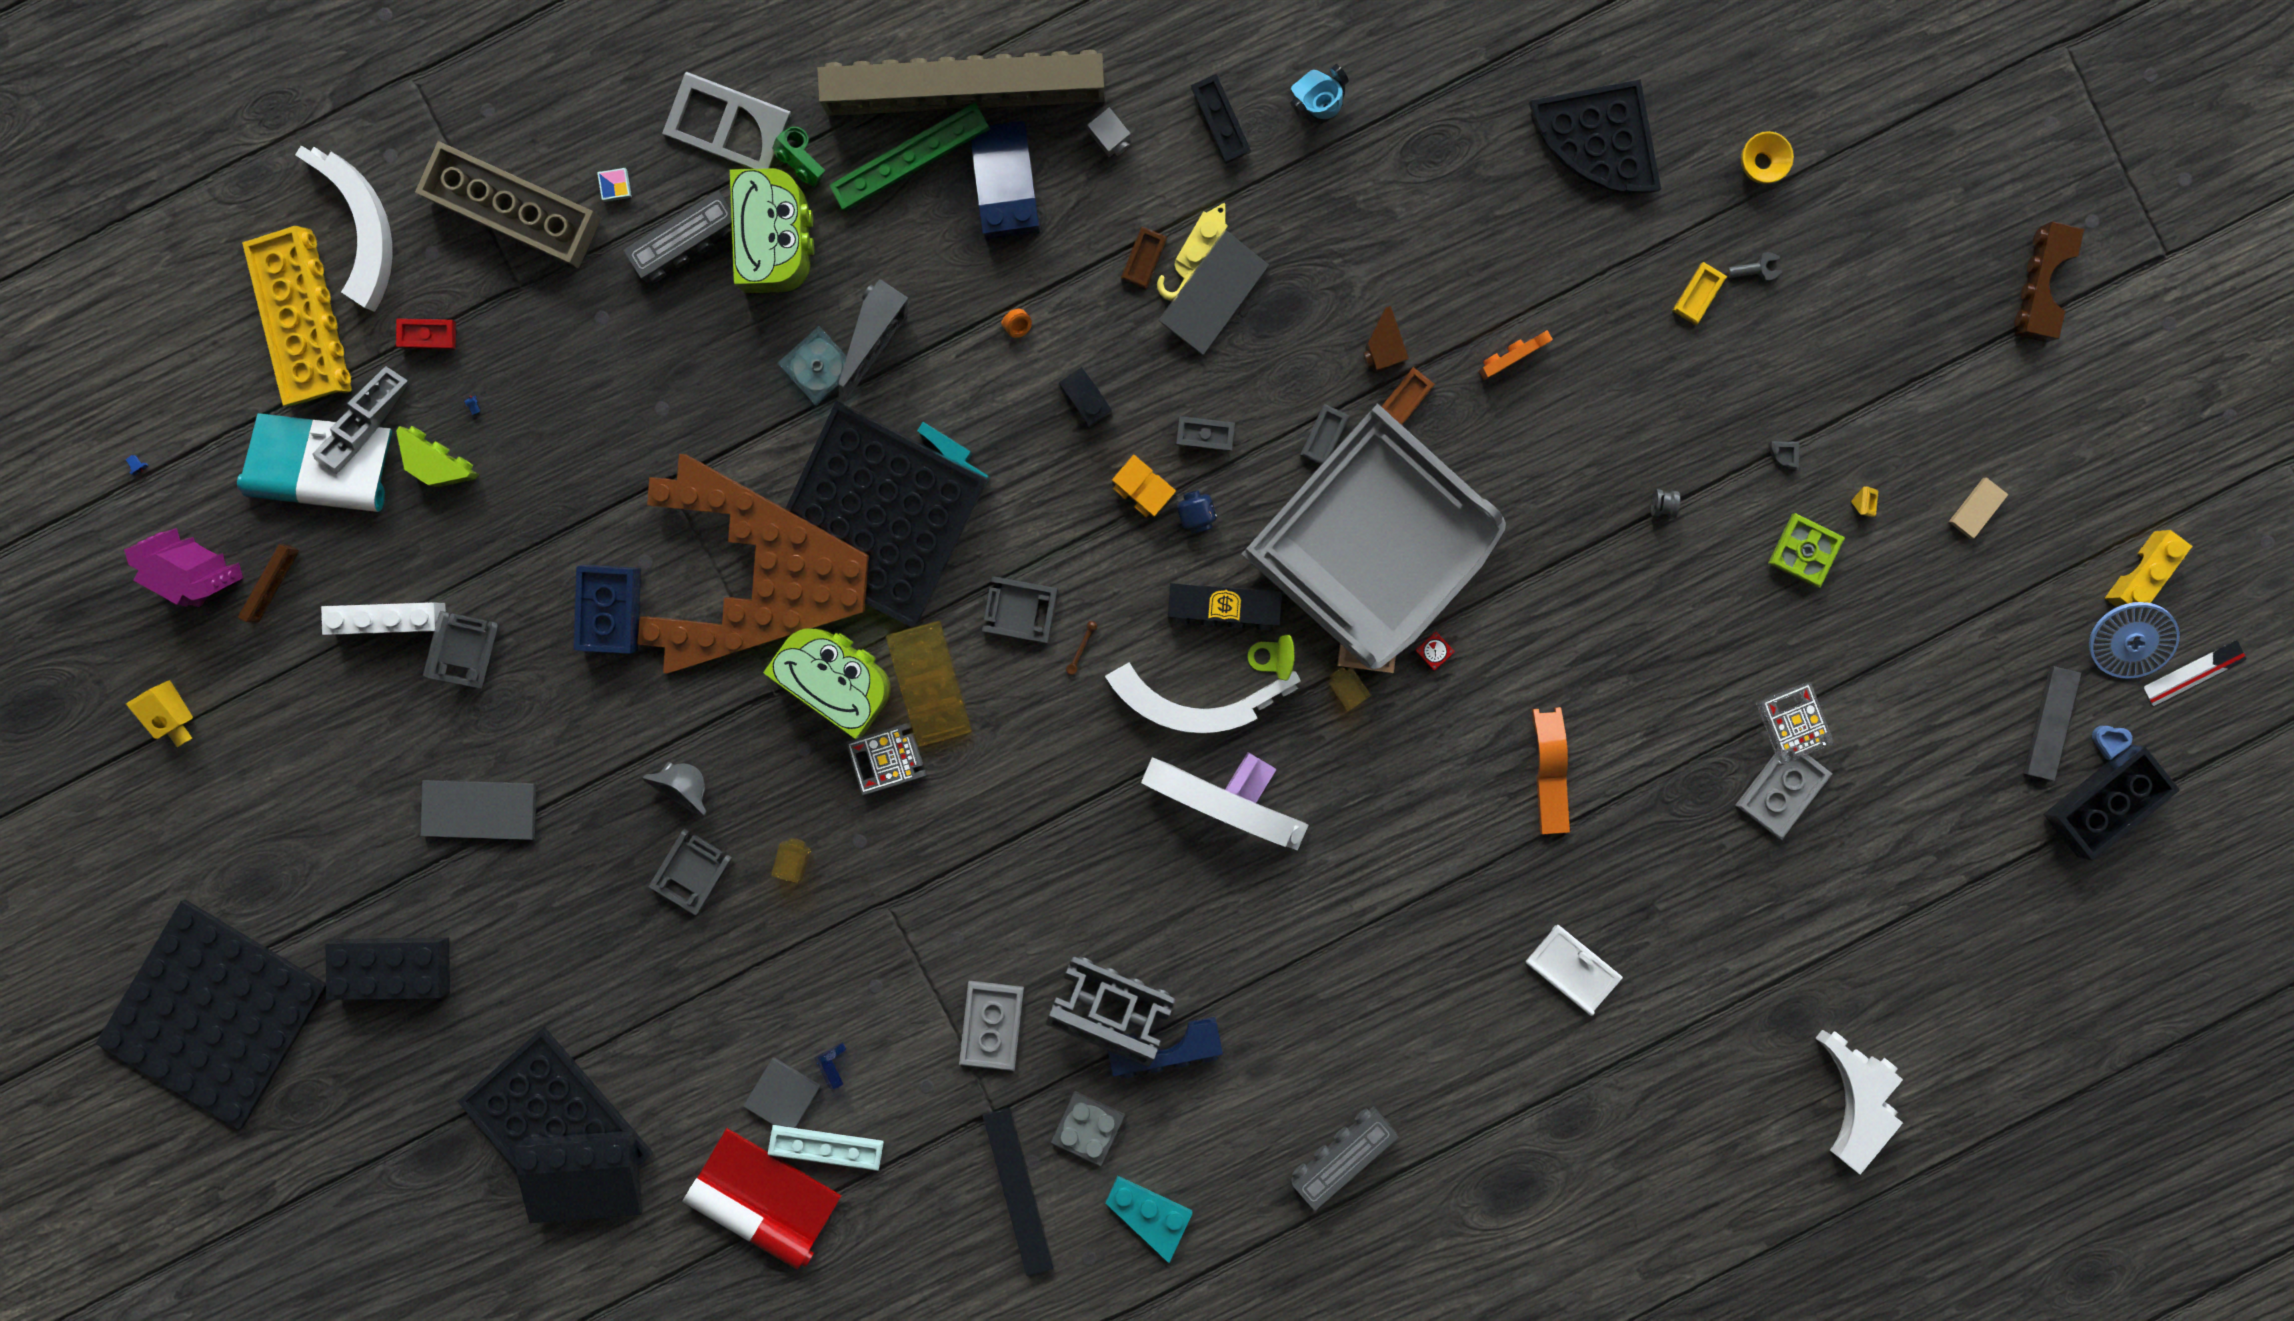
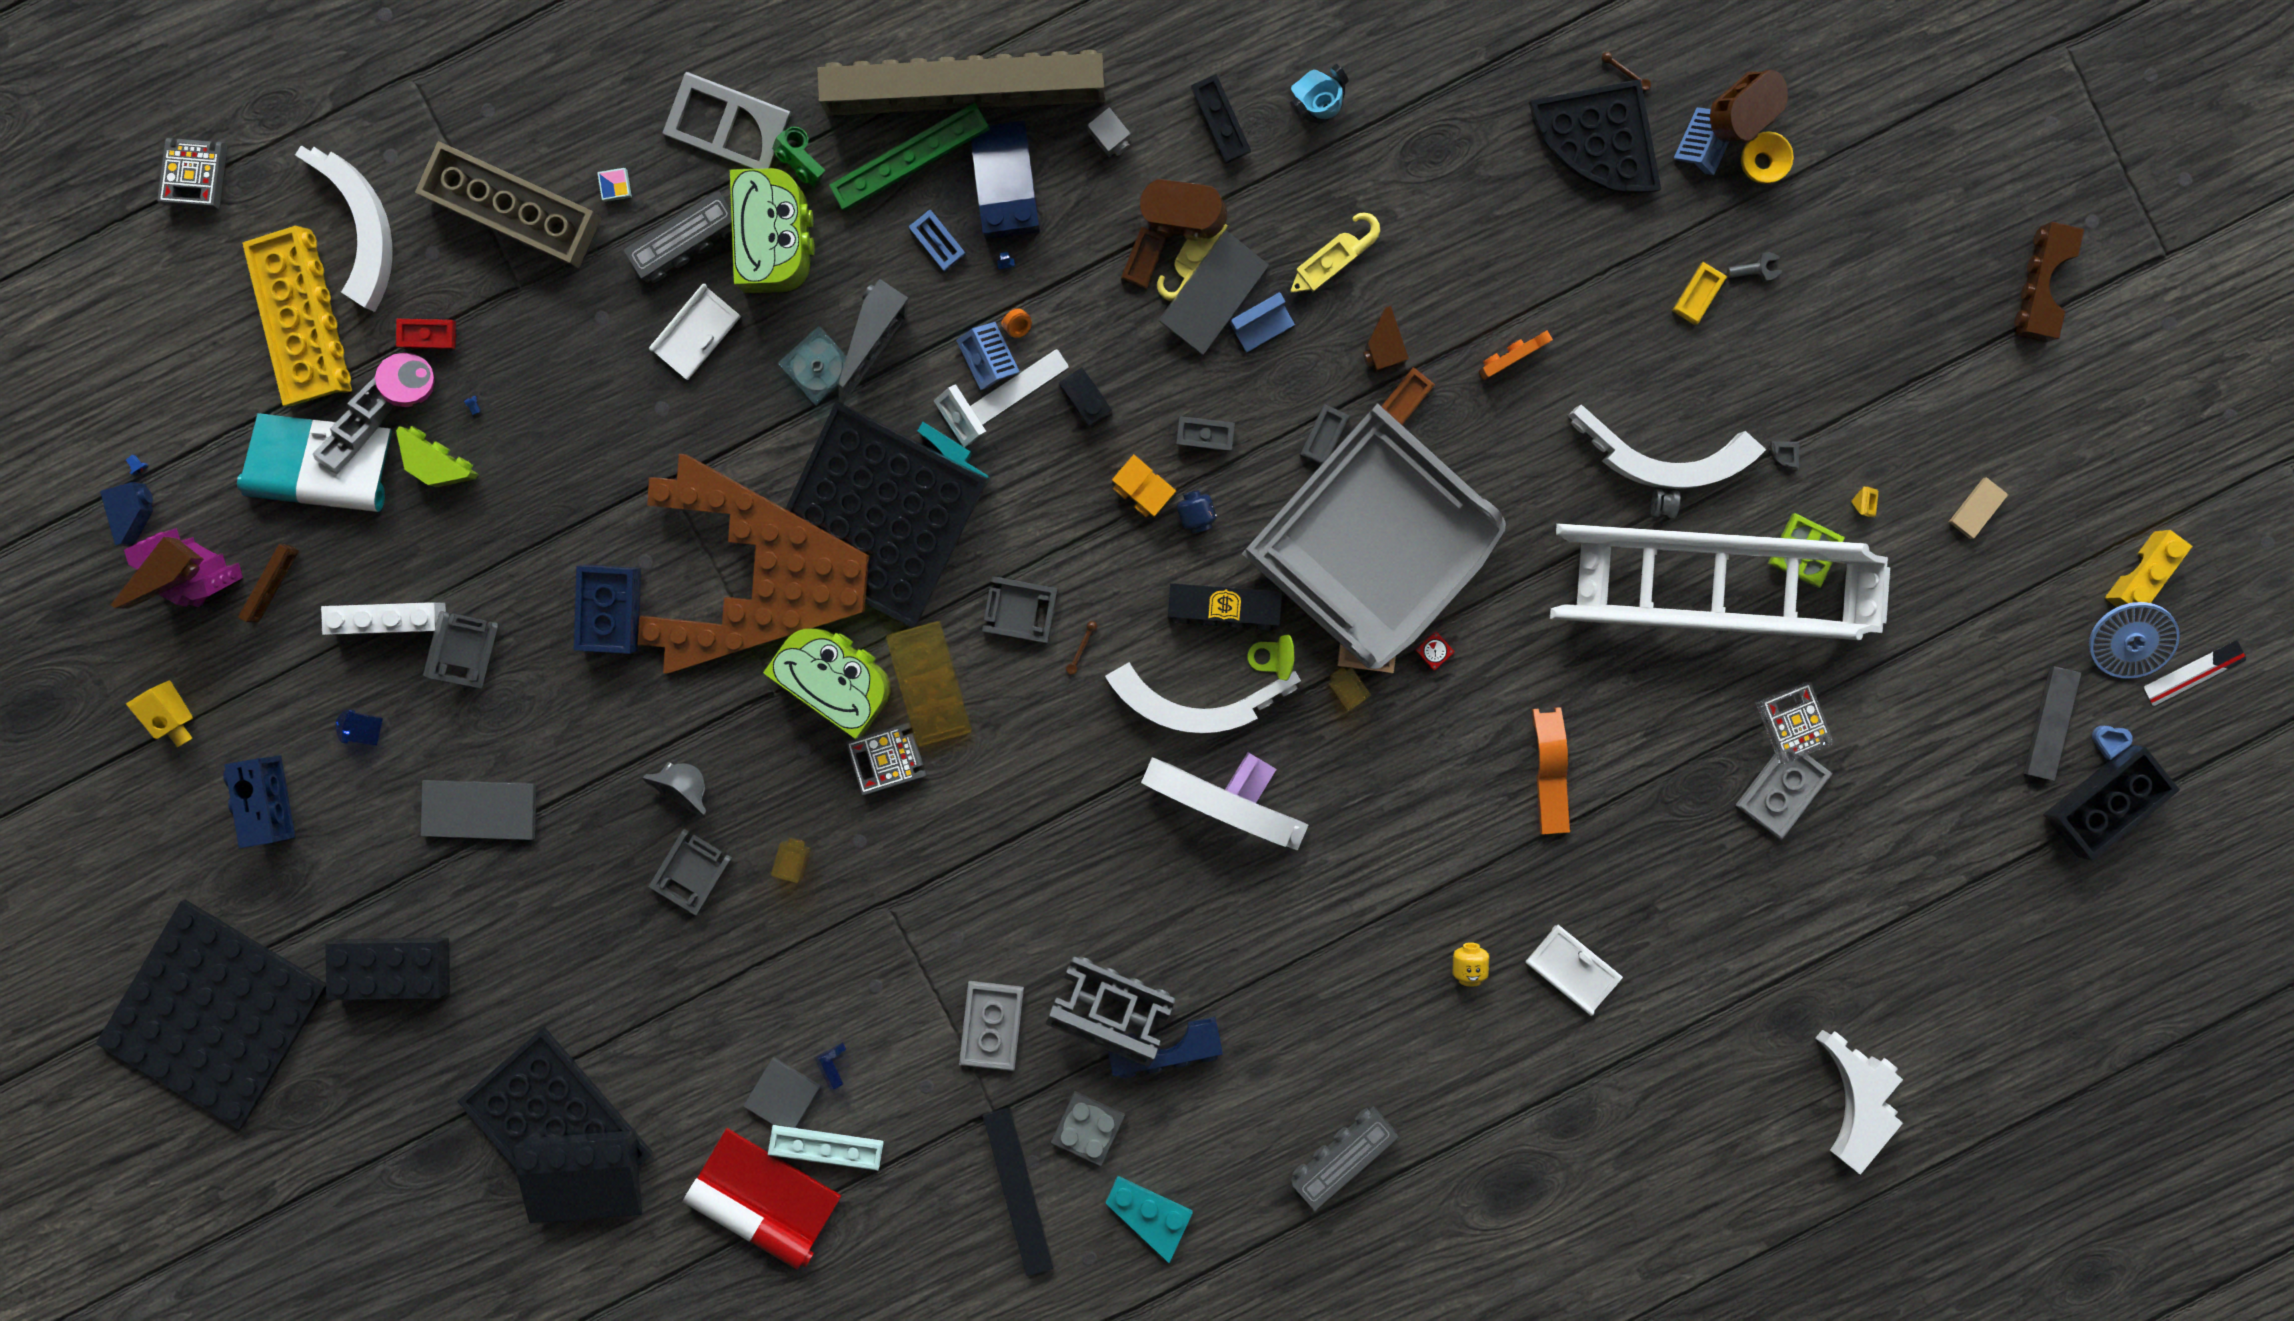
(127, 511): none -> dark blue slope
(164, 569): none -> reddish brown slope
(192, 166): none -> dark grey container
(259, 801): none -> dark blue piece
(358, 727): none -> clear blue tile
(404, 379): none -> tile
(693, 330): none -> white door
(952, 259): none -> medium blue tile
(959, 415): none -> white plate
(987, 355): none -> medium blue panel
(1005, 261): none -> blue piece
(1019, 386): none -> white sticker
(1183, 209): none -> reddish brown brick
(1262, 322): none -> medium blue panel
(1334, 256): none -> light yellow plate
(1470, 964): none -> yellow head
(1607, 58): none -> reddish brown hinge
(1621, 458): none -> white arch
(1701, 144): none -> medium blue panel
(1749, 106): none -> reddish brown brick
(1864, 586): none -> white piece

